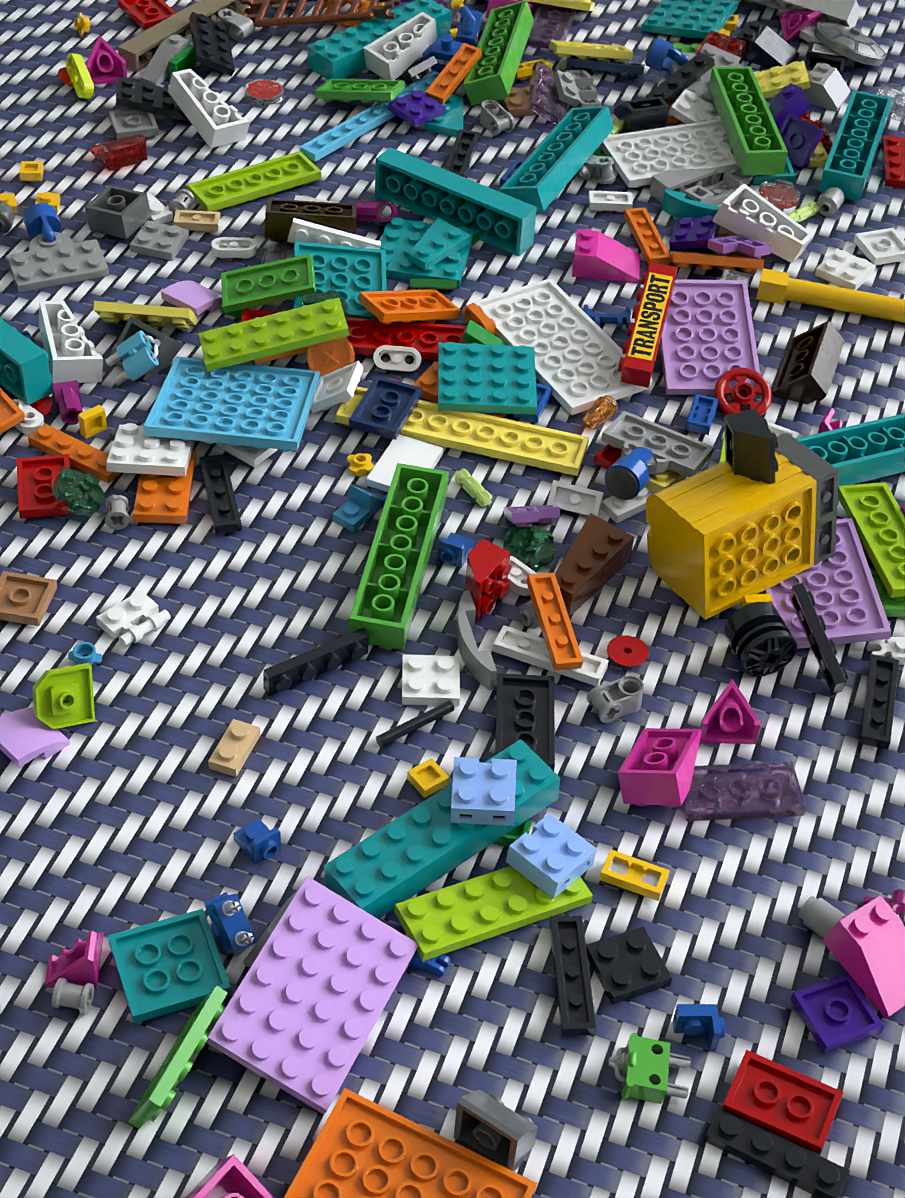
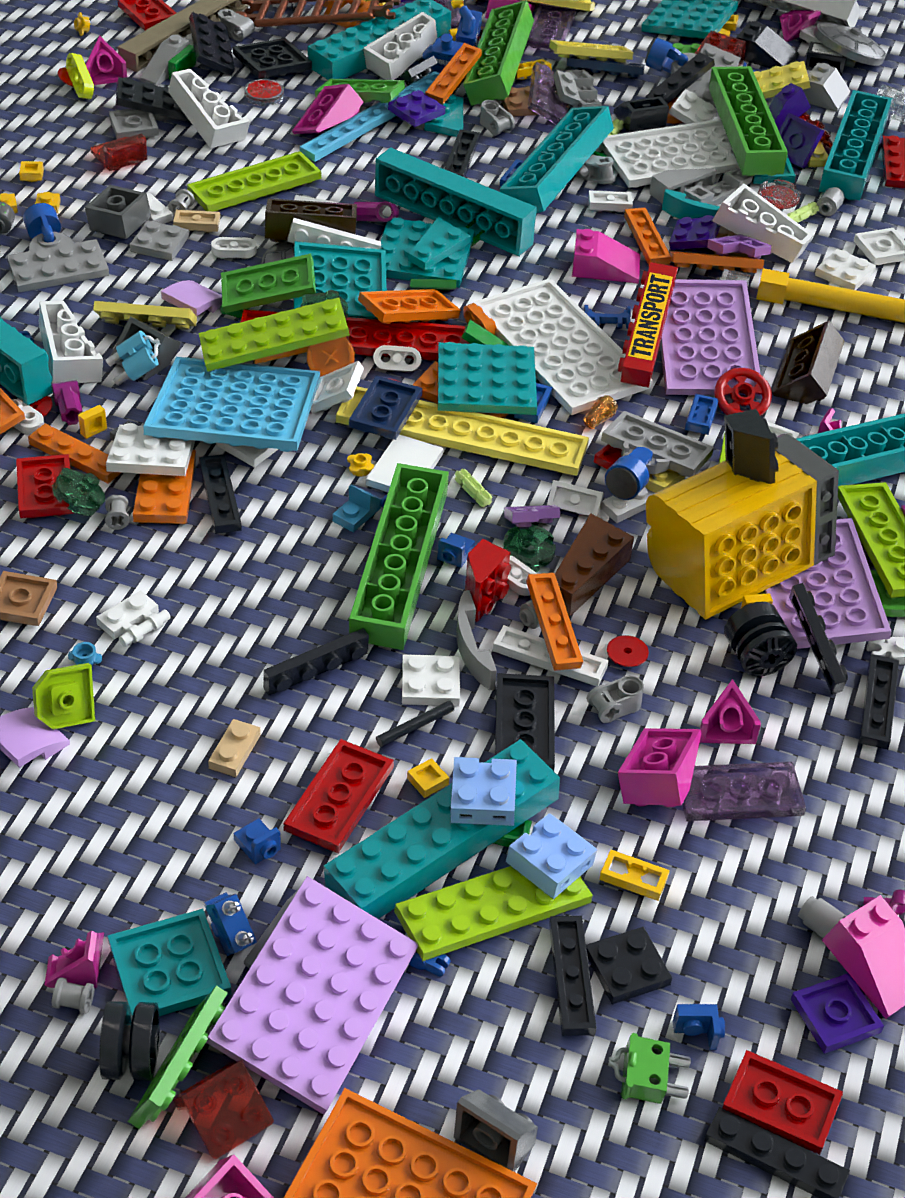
(129, 1040): none -> black wheel
(225, 1108): none -> clear red bracket
(272, 58): none -> black plate
(329, 108): none -> dark pink slope
(338, 796): none -> red plate

